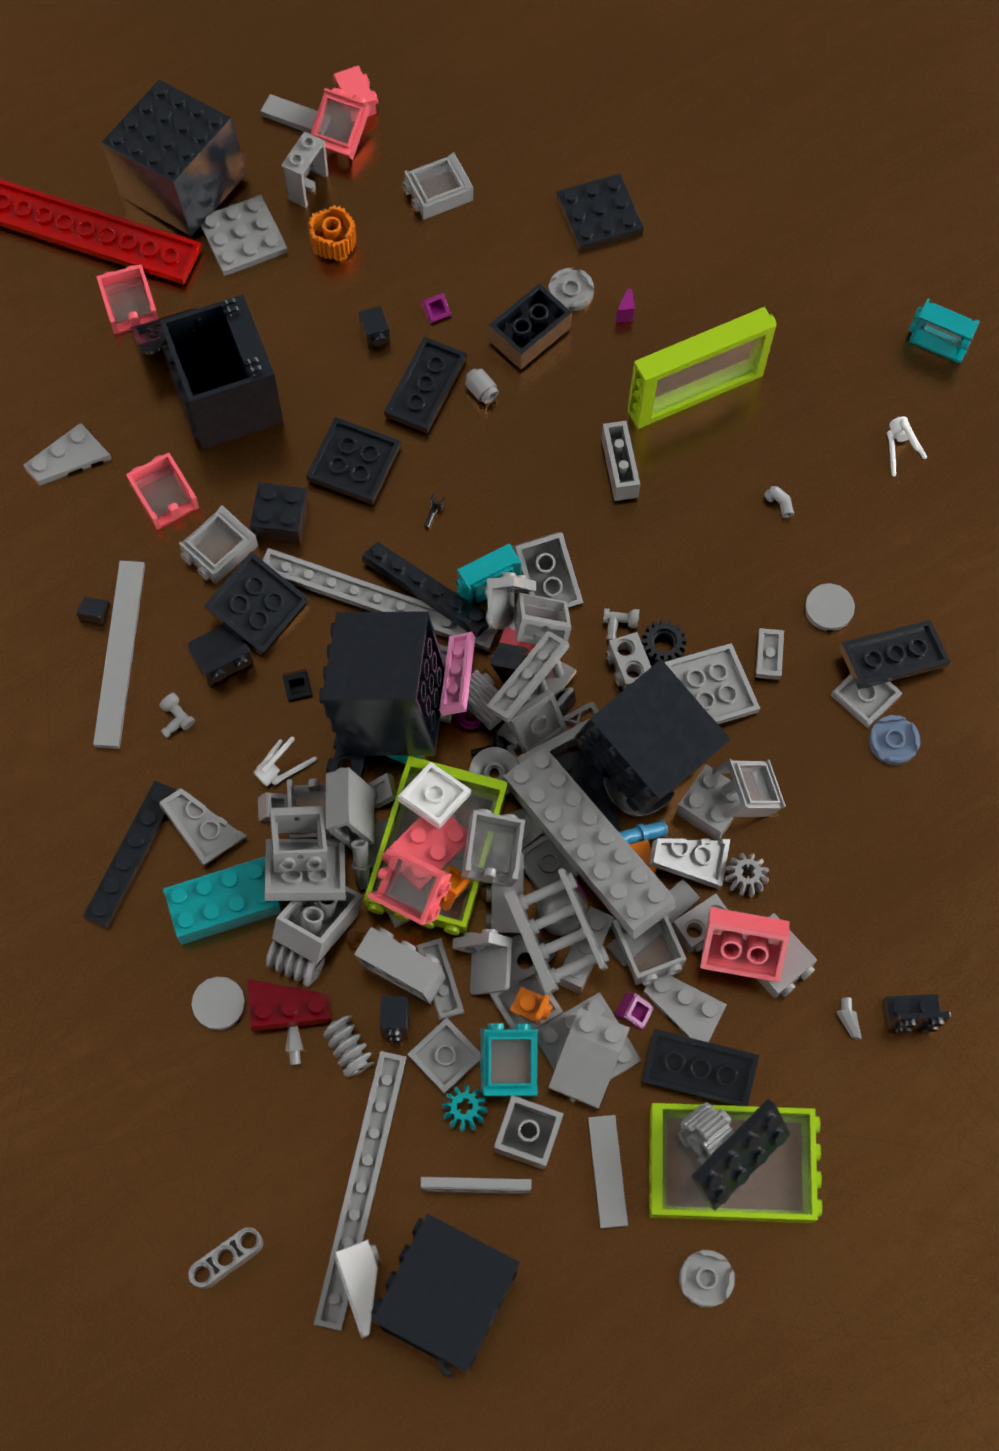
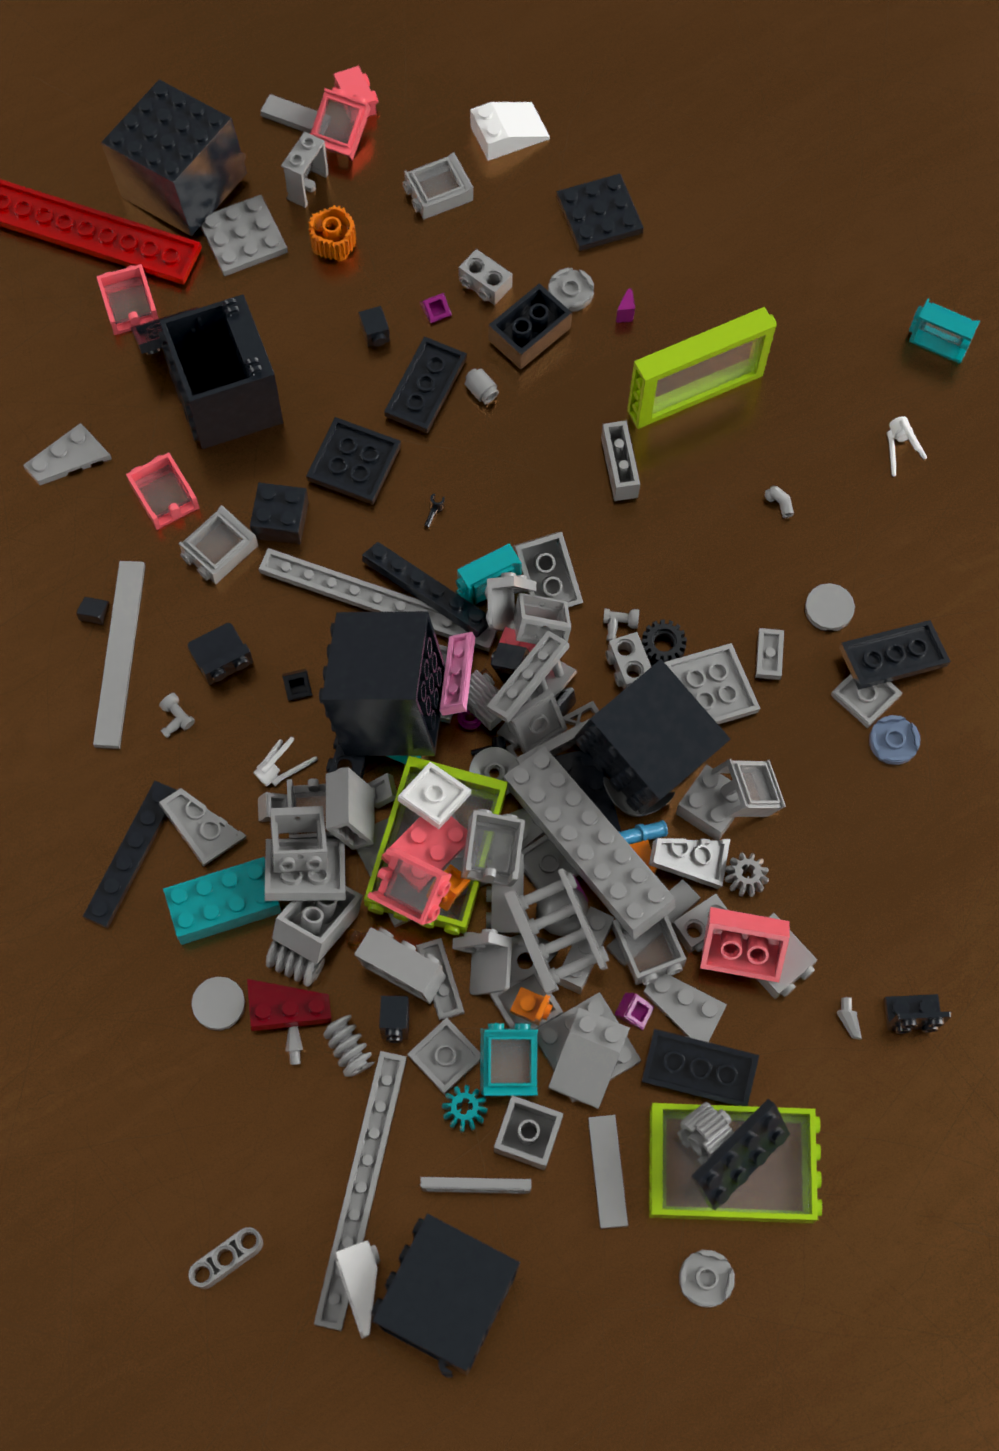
(256, 603): black plate -> none
(361, 863): light grey axle -> none
(488, 273): none -> light grey brick
(506, 127): none -> white slope

